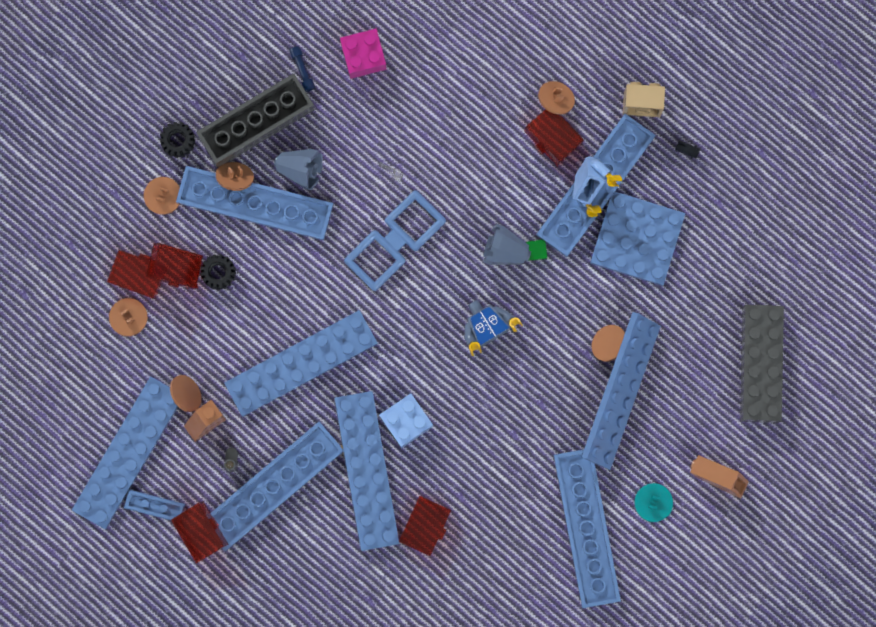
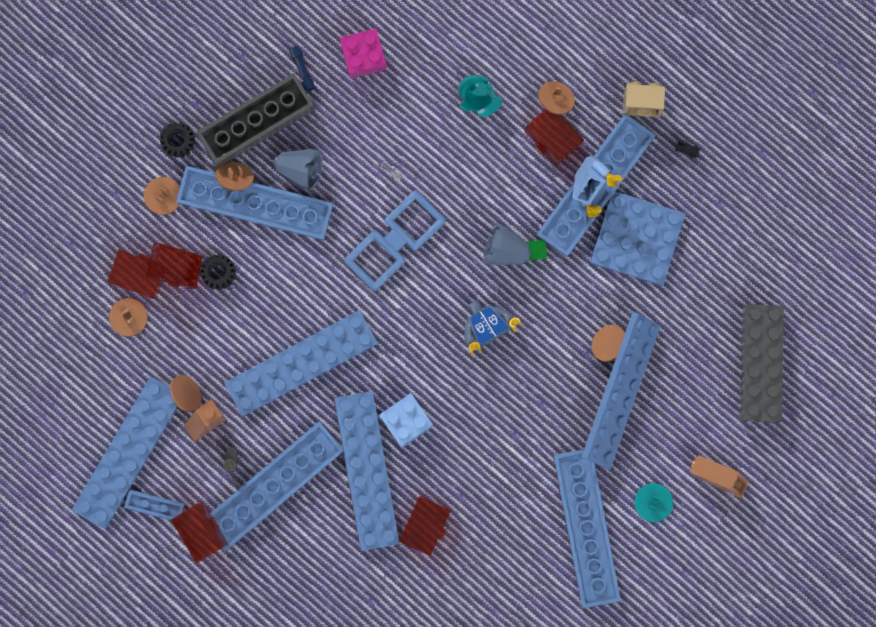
(478, 96): none -> teal helmet

